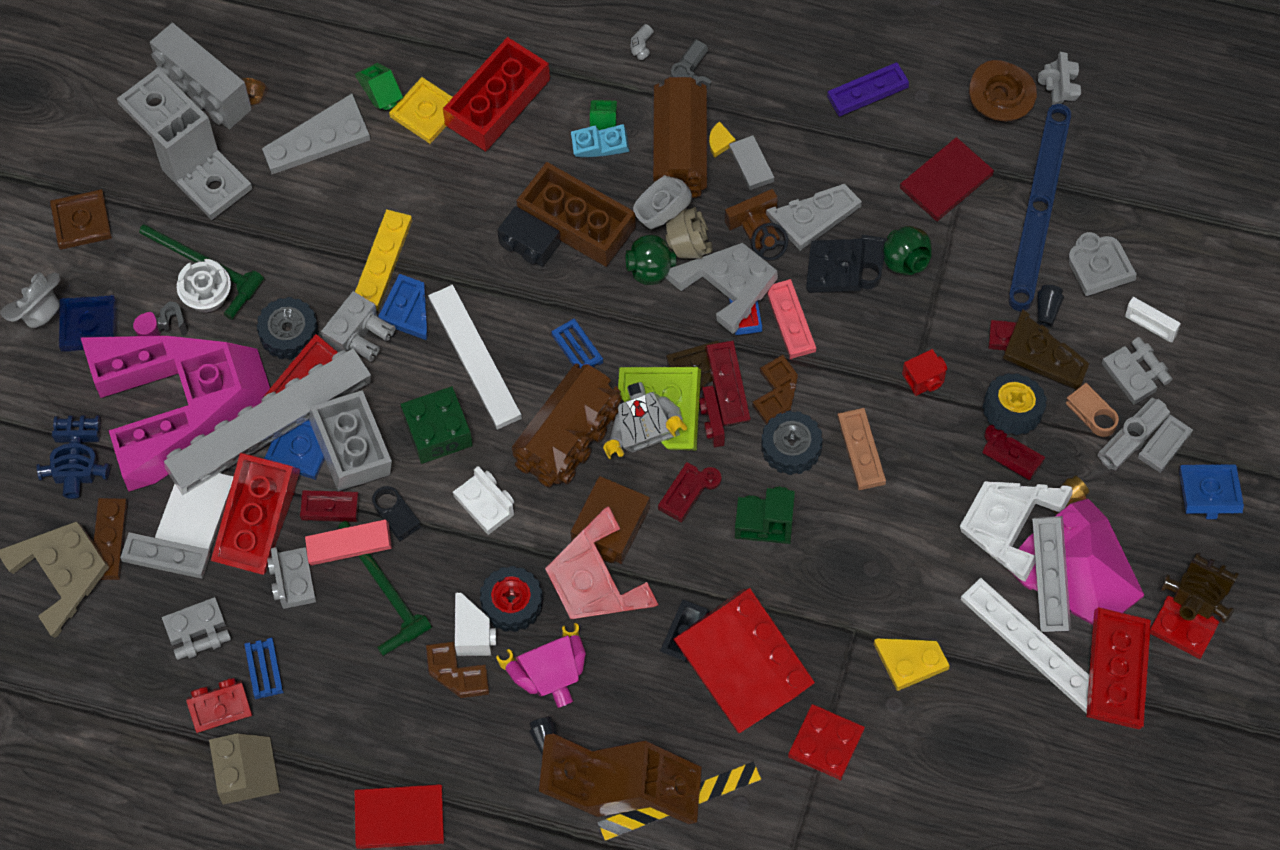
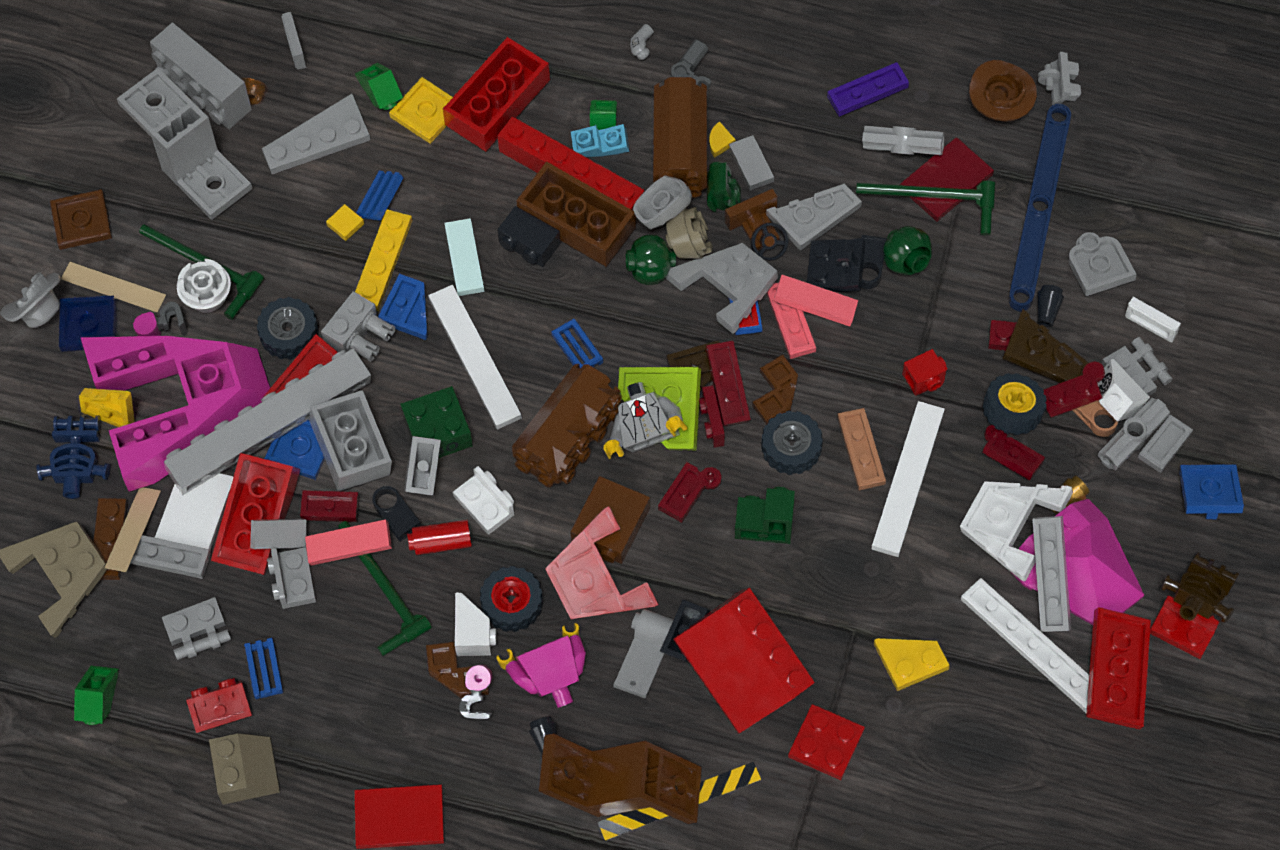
(95, 695): none -> green slope
(111, 405): none -> yellow wing
(114, 286): none -> tan sticker
(132, 529): none -> tan sticker
(278, 533): none -> light grey tile
(293, 40): none -> light grey tile
(345, 222): none -> yellow tile
(379, 195): none -> blue tile
(422, 465): none -> light grey slope
(439, 537): none -> red brick
(464, 257): none -> light aqua tile
(477, 680): none -> leg
(535, 148): none -> red brick
(644, 653): none -> light grey door
(721, 187): none -> dark green cylinder
(815, 300): none -> coral tile
(903, 140): none -> light grey piece
(908, 479): none -> white tile
(983, 194): none -> dark green bar
(1075, 391): none -> dark red hinge
(1120, 392): none -> white slope

